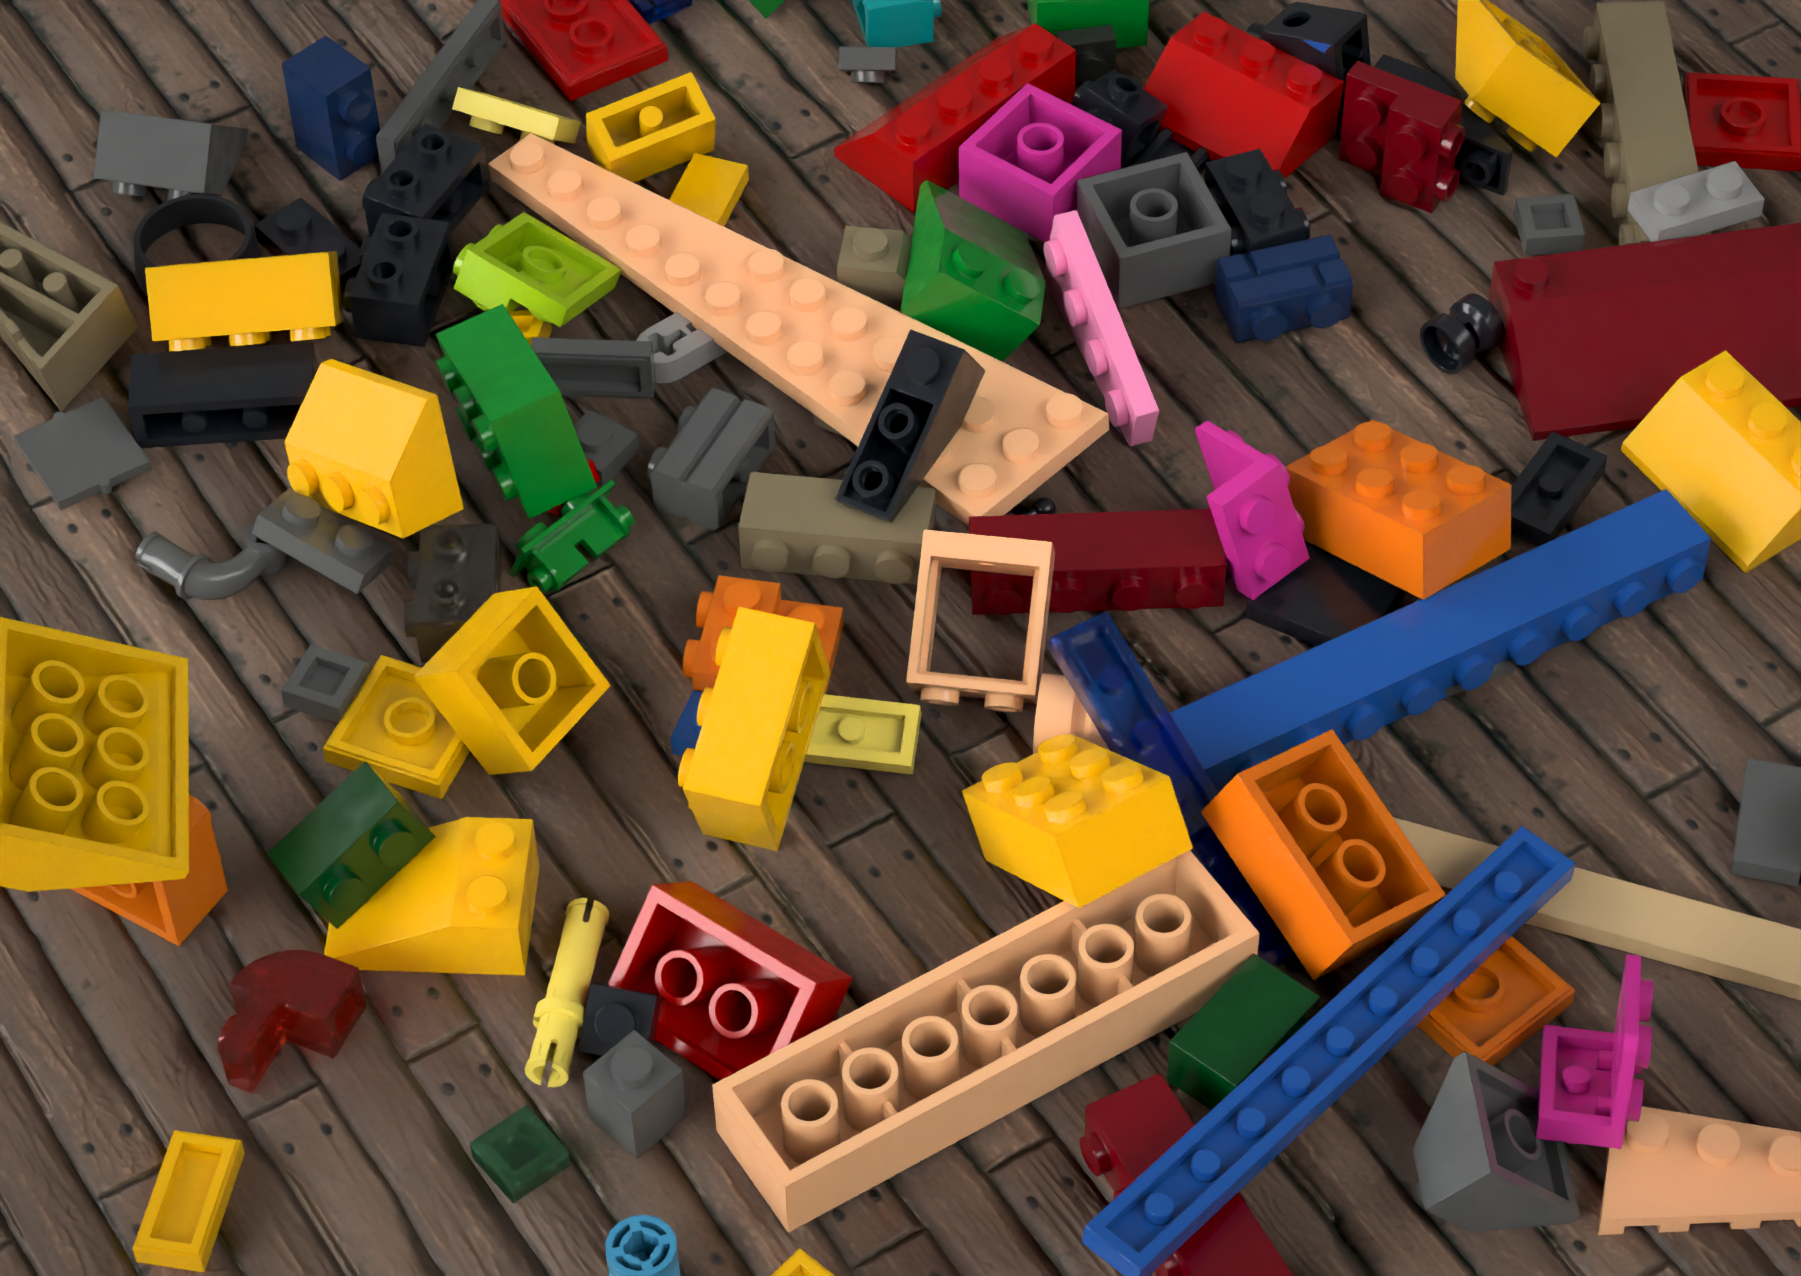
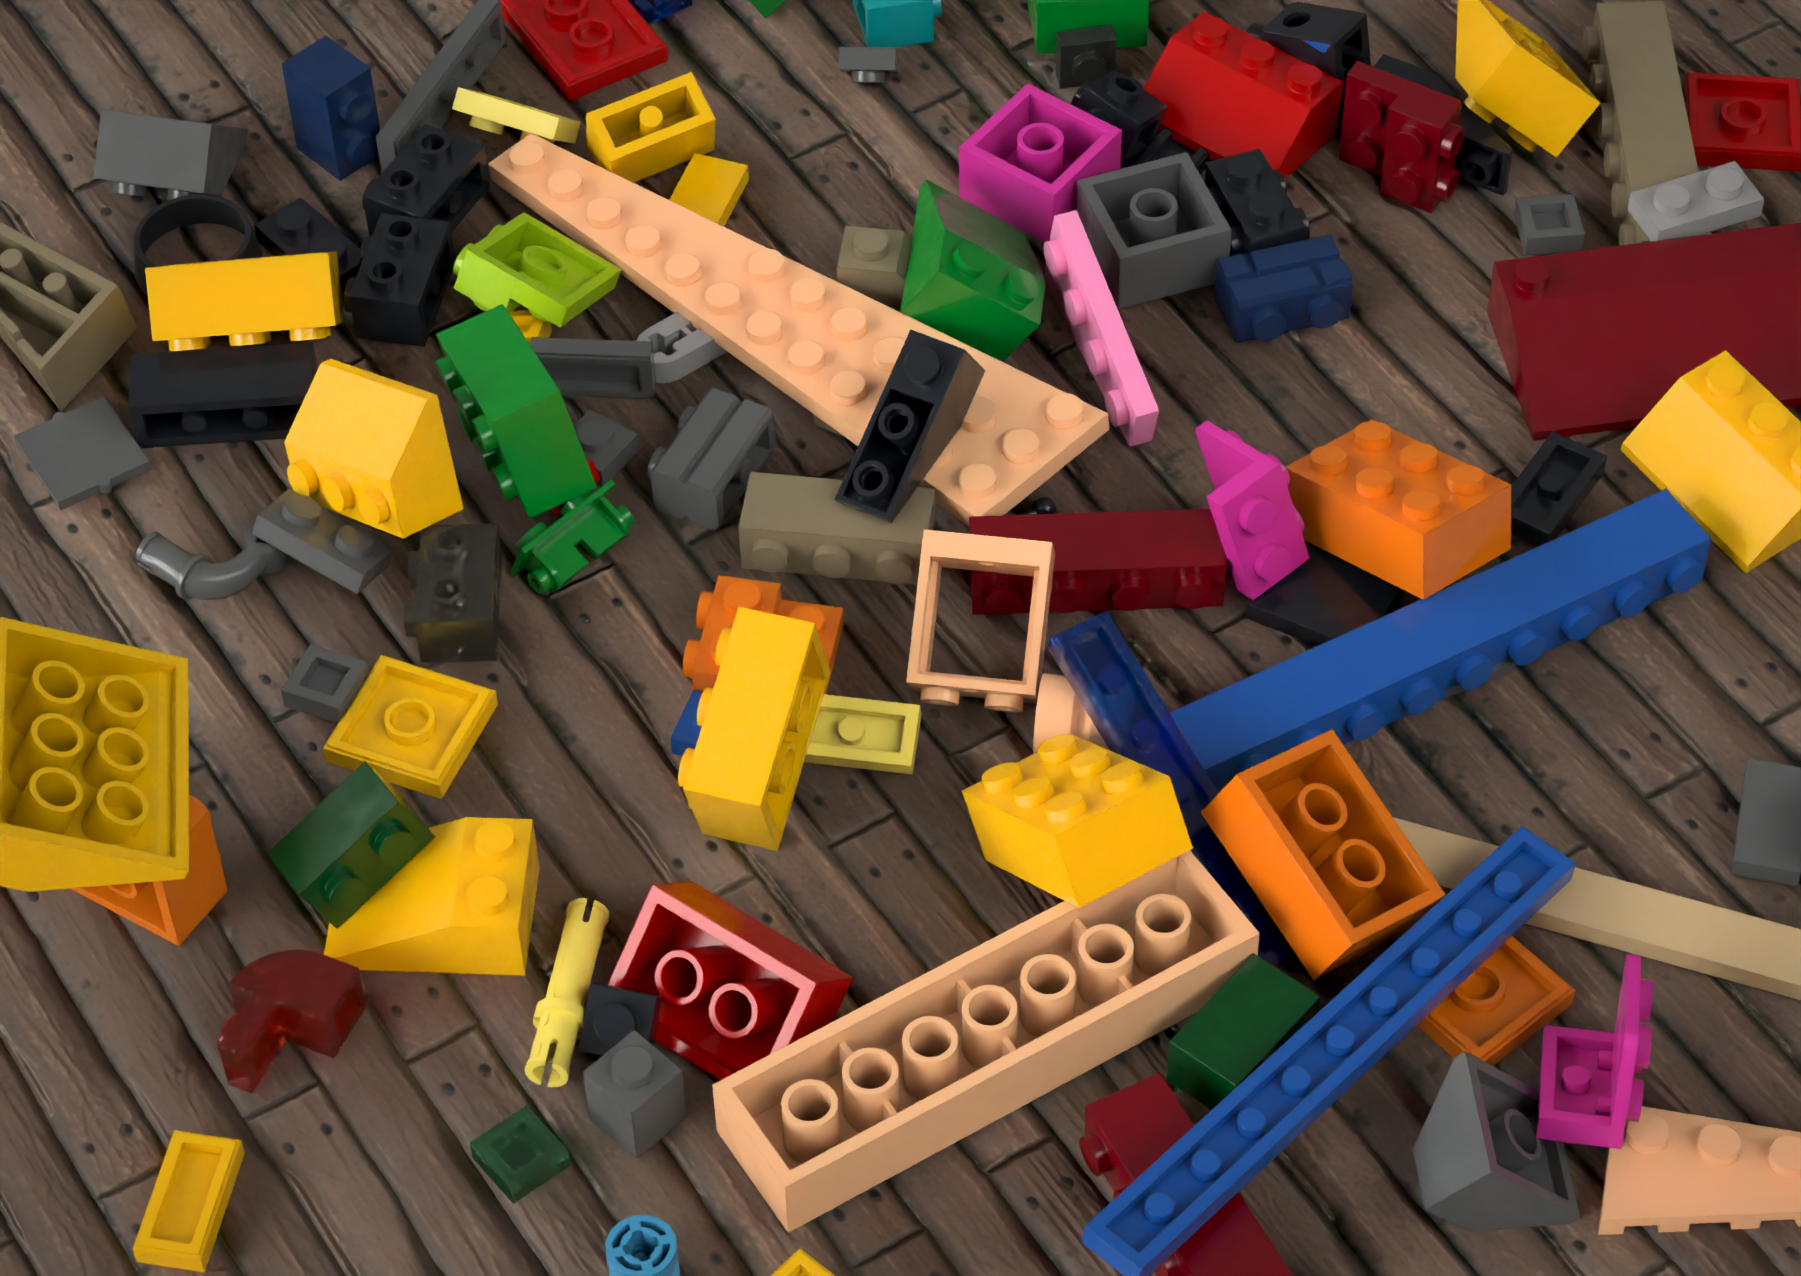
(512, 681): yellow brick -> none
(925, 131): red slope -> none
(1456, 337): black wheel -> none

